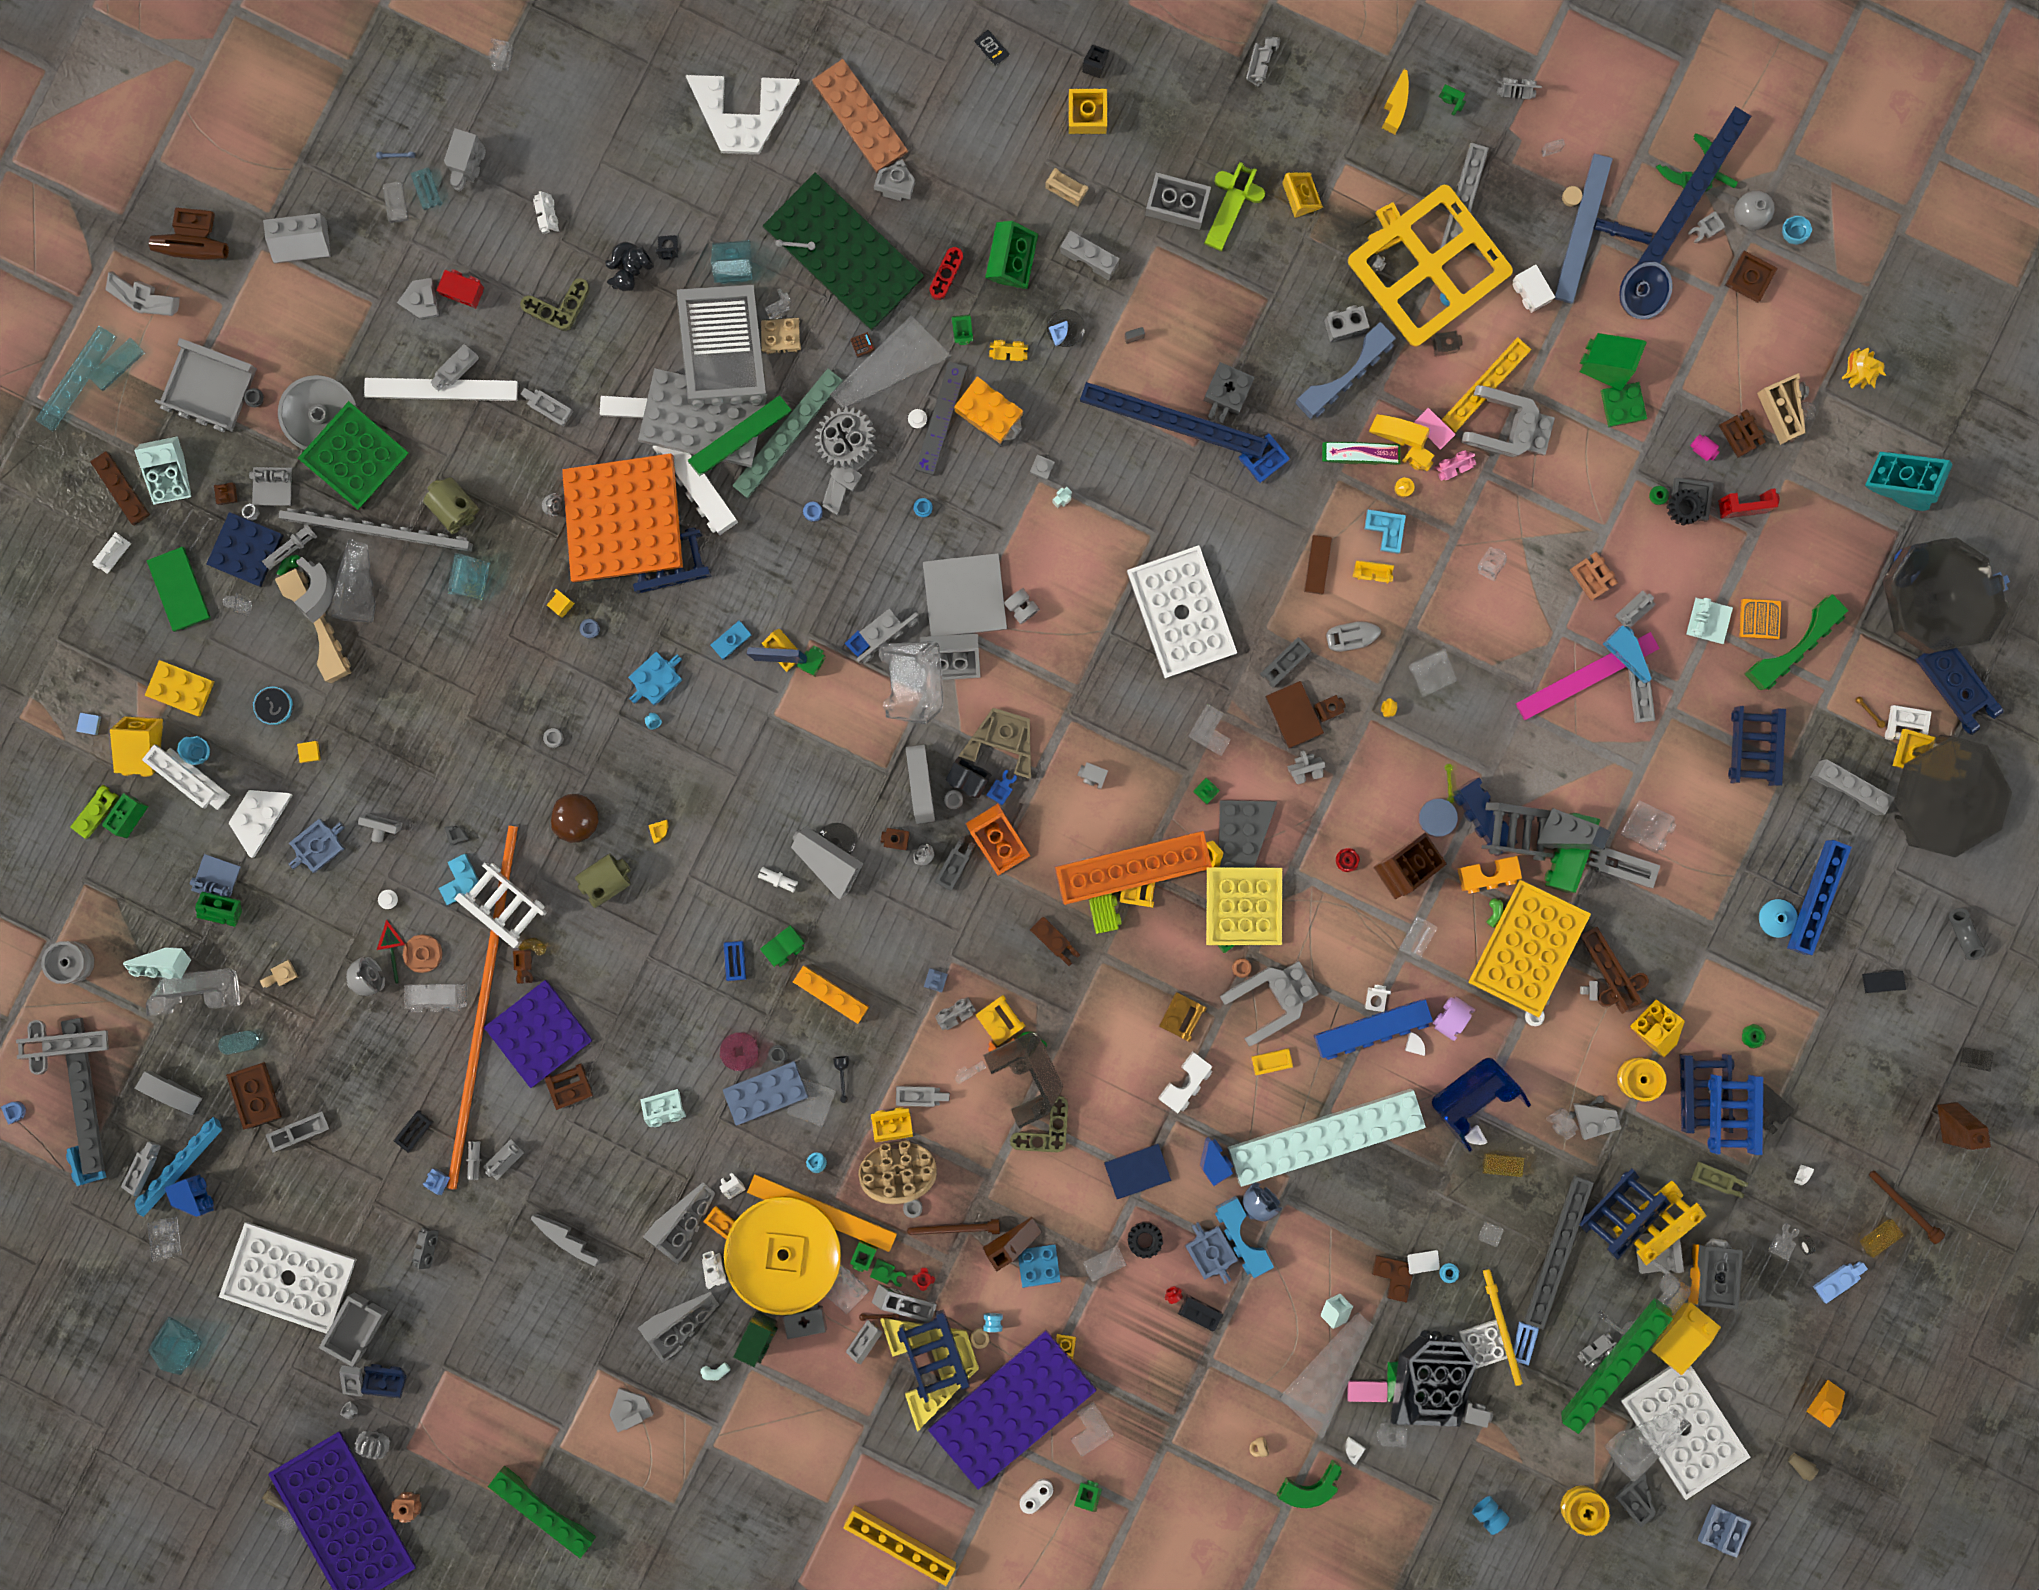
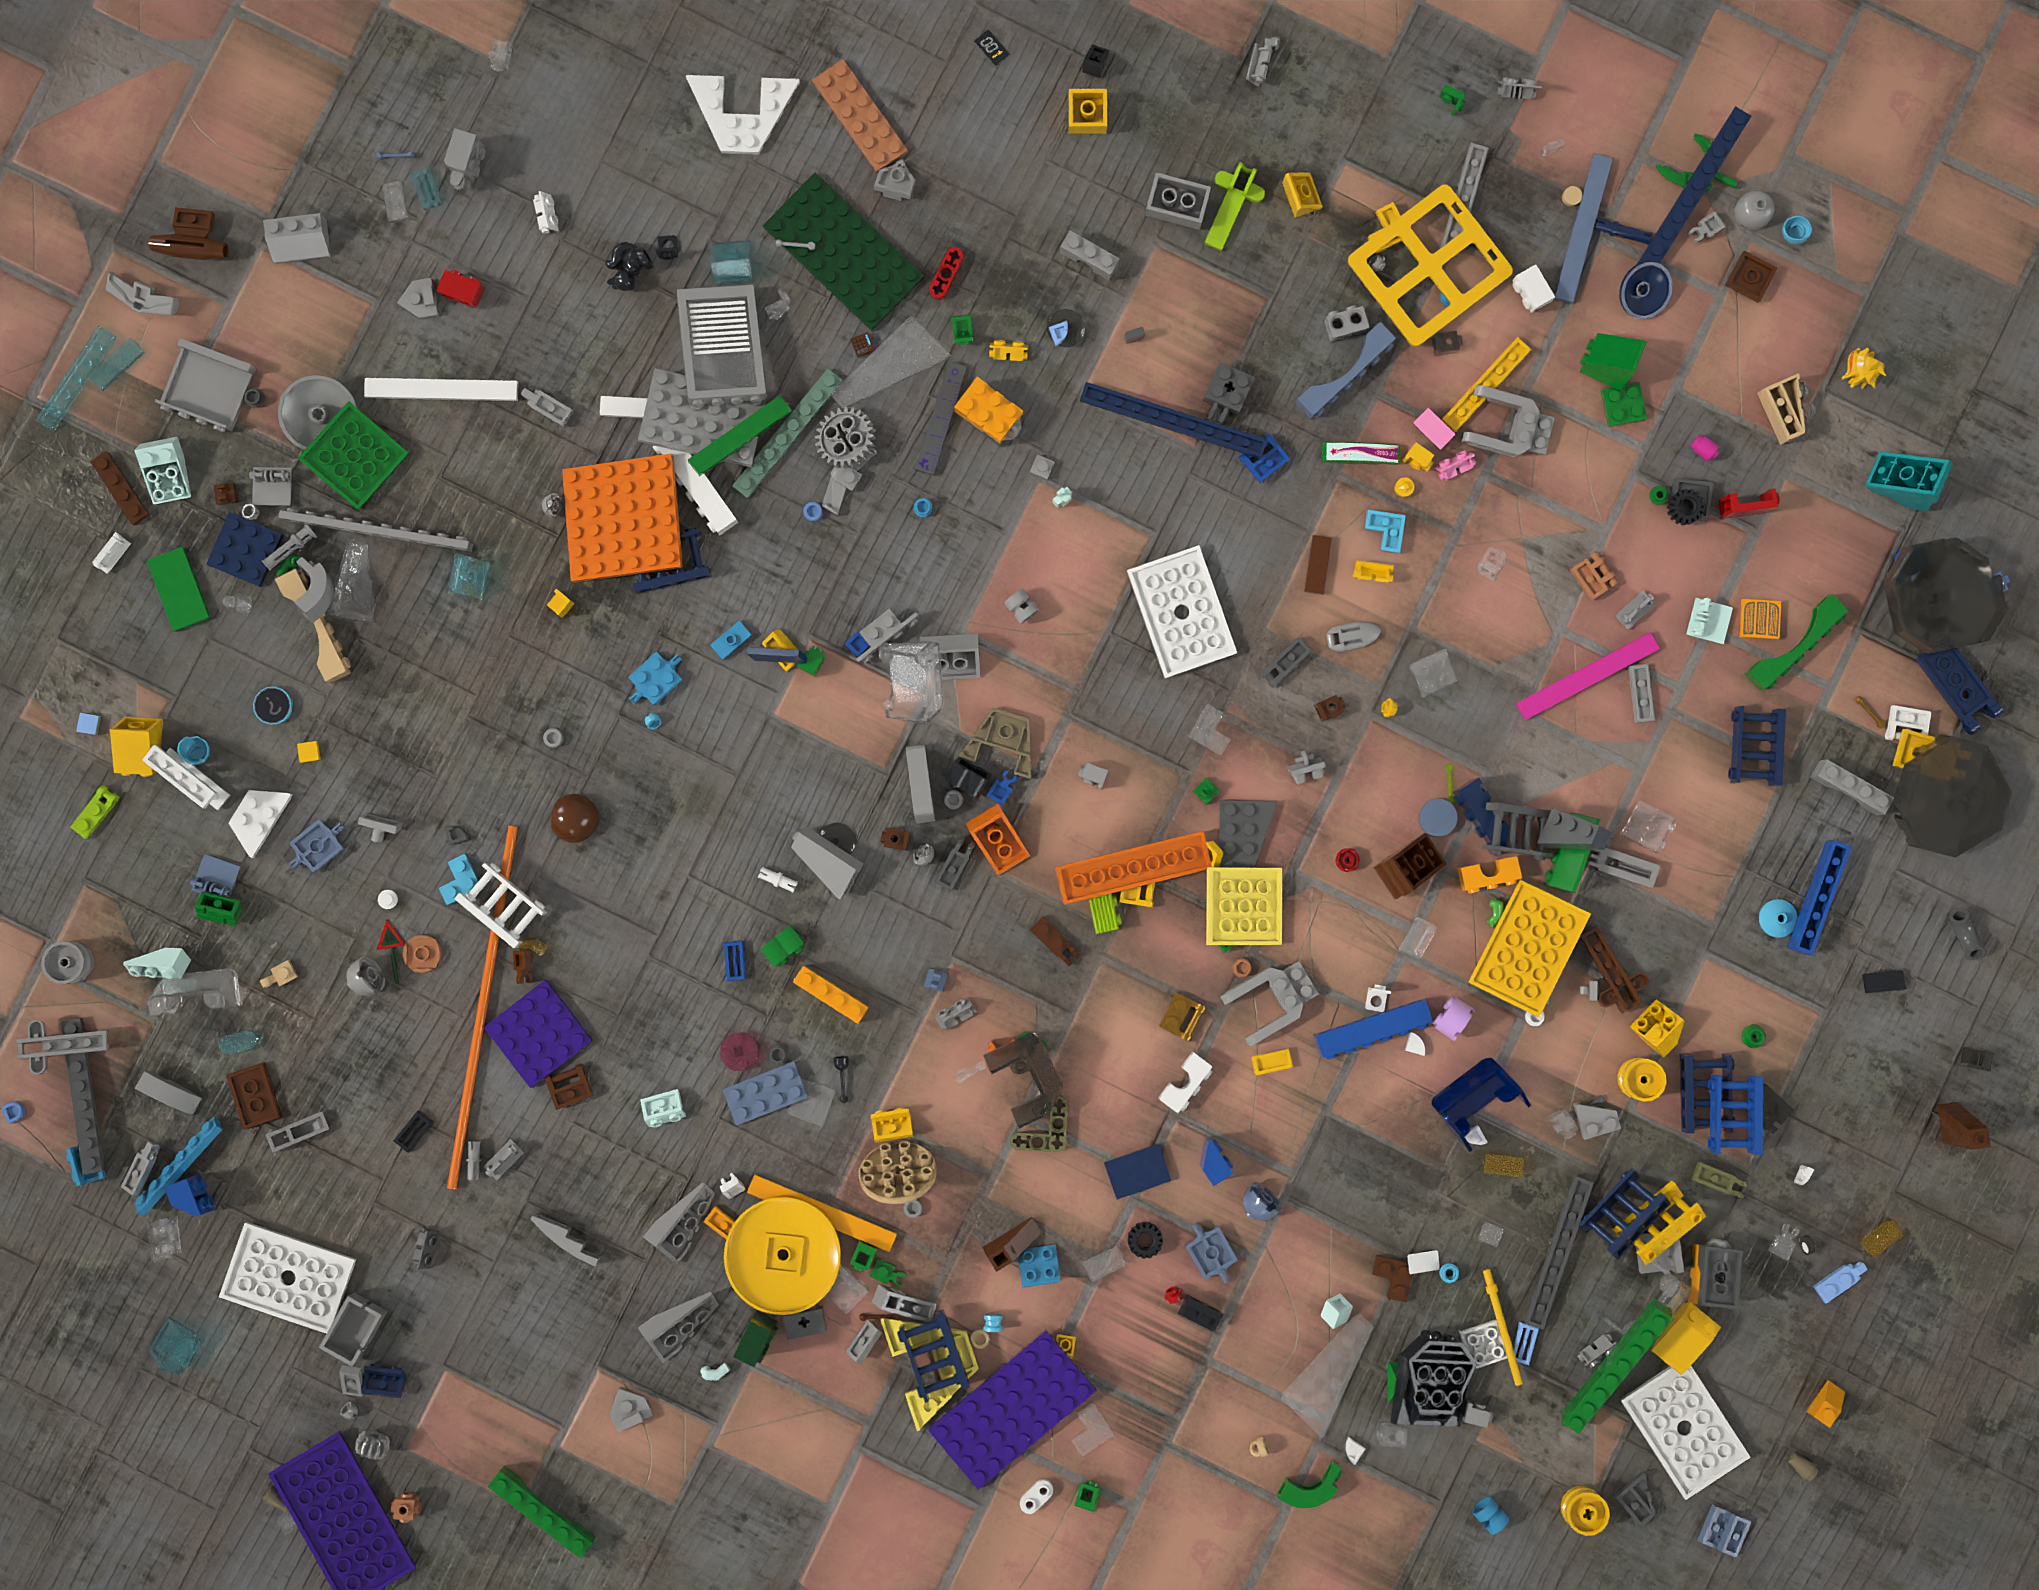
(124, 816): green hinge -> none
(179, 688): yellow plate -> none
(435, 997): clear wedge -> none
(436, 1181): medium blue tile -> none
(450, 504): olive cylinder -> none
(454, 367): light grey hinge -> none
(563, 311): olive beam -> none
(589, 628): sand blue tile -> none
(604, 879): olive cylinder -> none
(658, 830): yellow tile -> none
(713, 1269): white hips -> none
(780, 335): tan hinge -> none
(816, 1162): medium azure tile -> none
(900, 1545): yellow brick -> none
(917, 418): white plate -> none
(920, 1096): light grey hinge -> none
(928, 1279): red plate -> none
(964, 595): light grey tile -> none
(992, 1227): reddish brown piece -> none
(995, 1025): yellow plate -> none
(1011, 254): green slope -> none
(1066, 187): tan hinge -> none
(1255, 1259): dark azure arch -> none
(1294, 714): reddish brown tile -> none
(1326, 1137): light aqua brick -> none
(1367, 1391): bright pink tile -> none
(1397, 103): yellow slope -> none
(1400, 431): yellow slope -> none
(1627, 649): dark azure slope -> none
(1642, 1445): clear wedge -> none
(1738, 436): reddish brown plate -> none
(1934, 1234): reddish brown piece -> none

